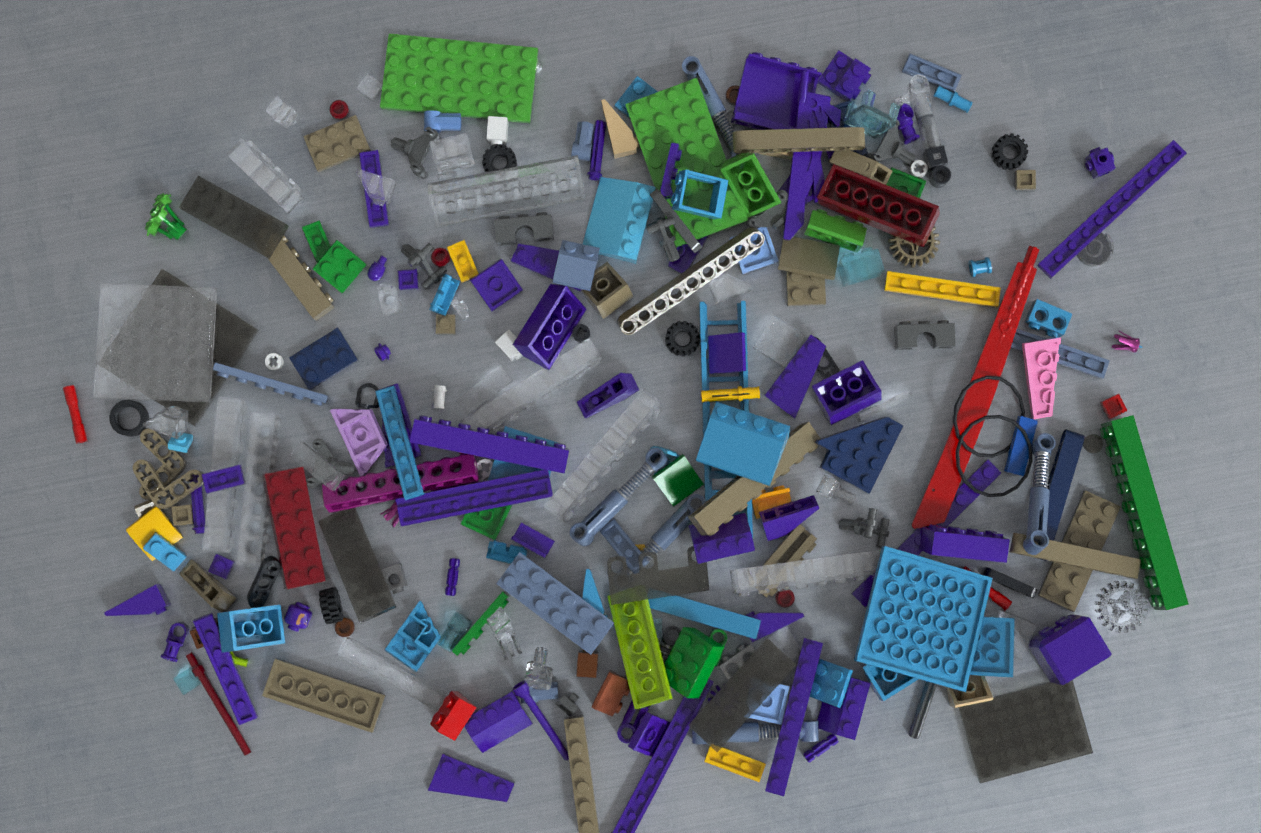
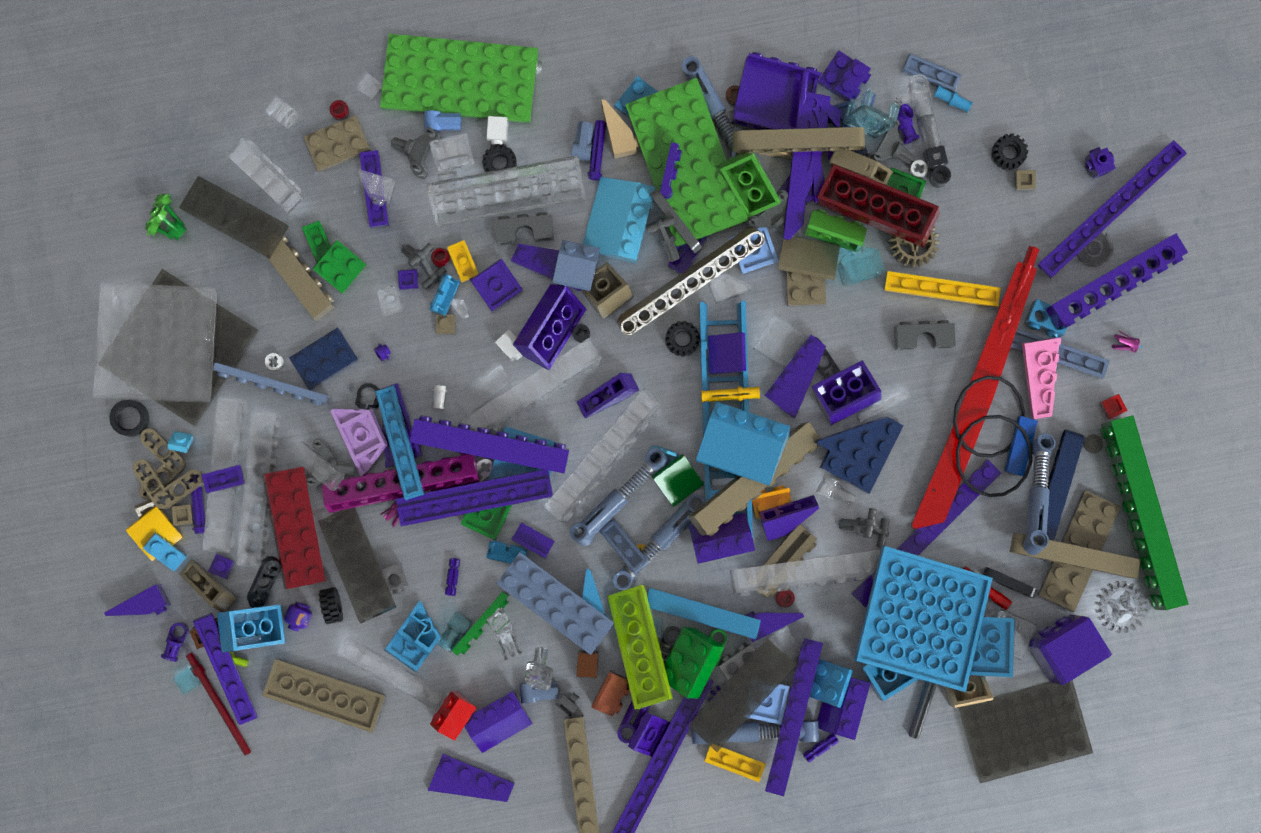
(72, 402): red piece -> none
(169, 421): clear slope -> none
(345, 628): reddish brown tile -> none
(377, 269): dark purple cylinder -> none
(522, 690): dark purple piece -> none
(654, 583): clear smoke piece -> none
(717, 198): dark azure window -> none
(964, 543): dark purple brick -> none
(980, 266): dark azure bush -> none
(1171, 247): none -> dark purple brick

